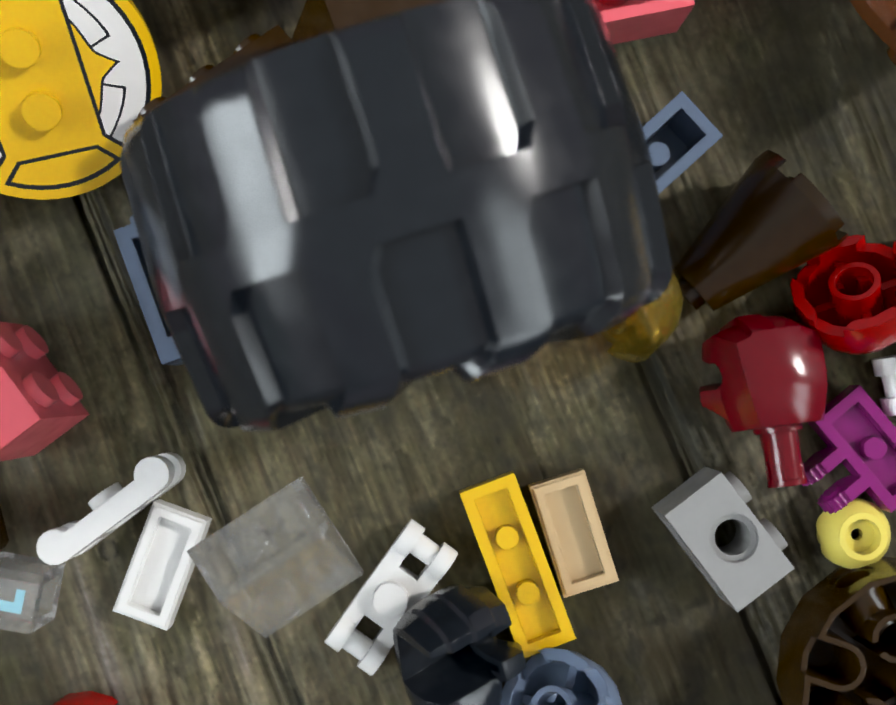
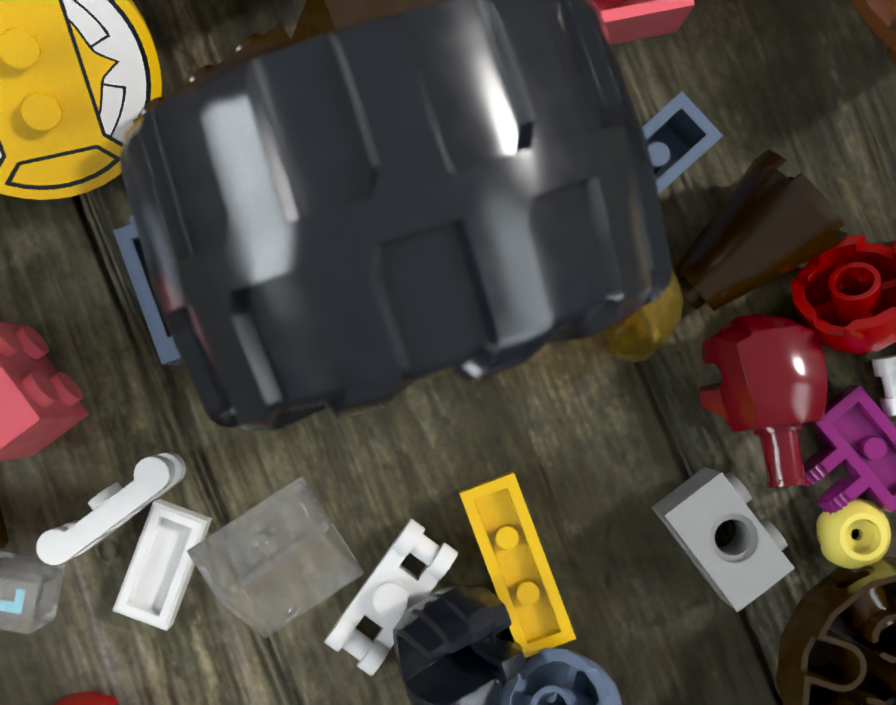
(573, 532): tan tile -> none

